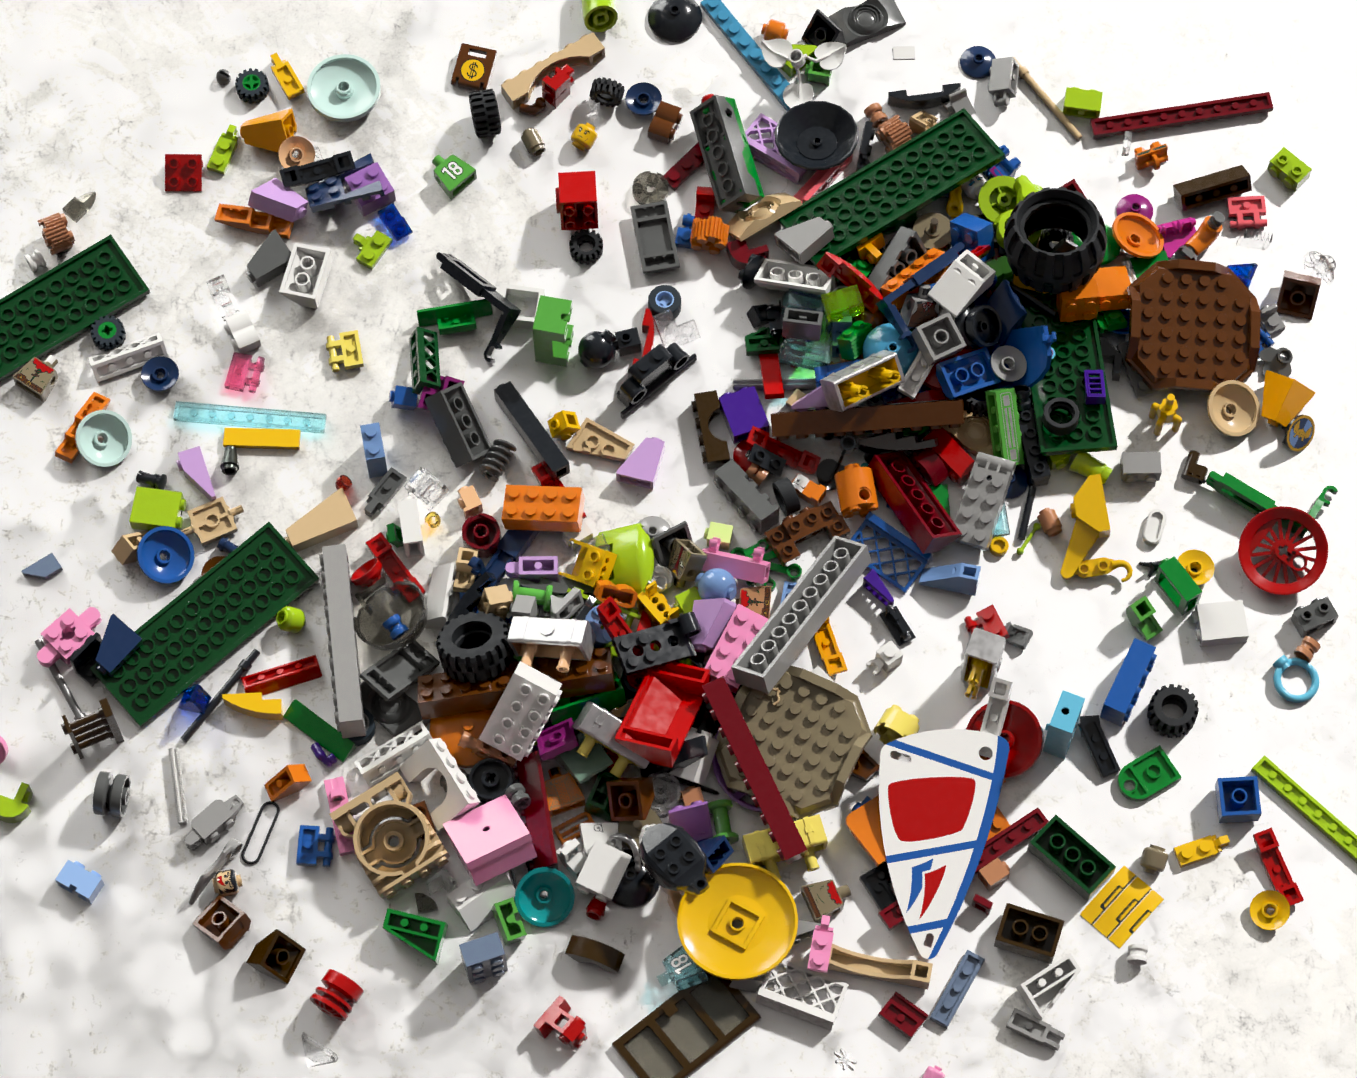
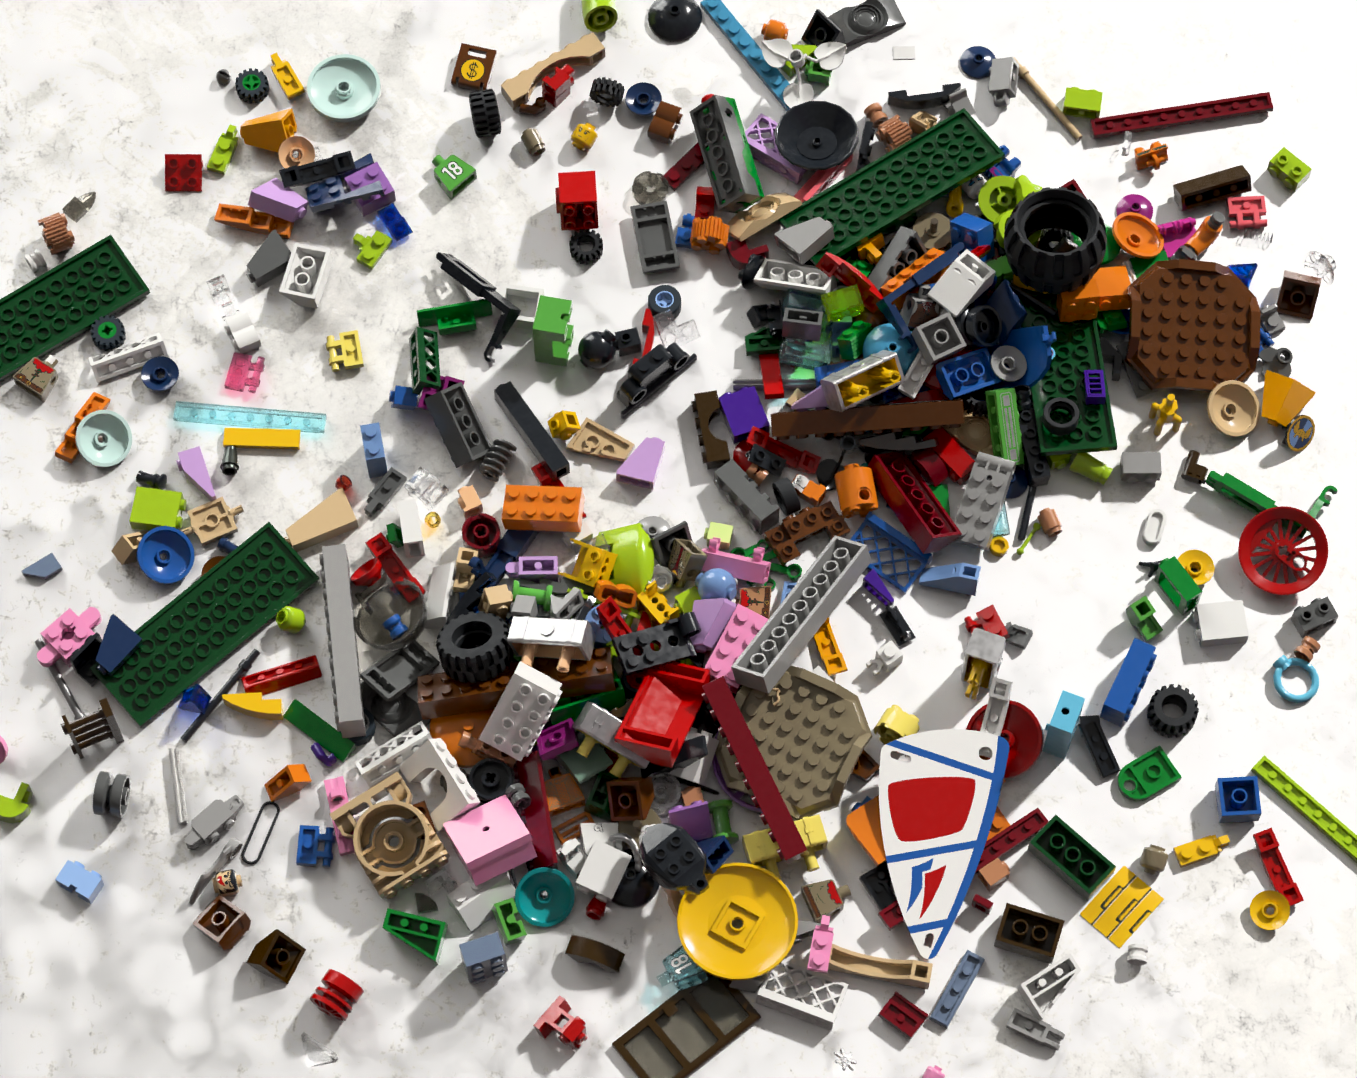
(1090, 524): yellow slope -> none

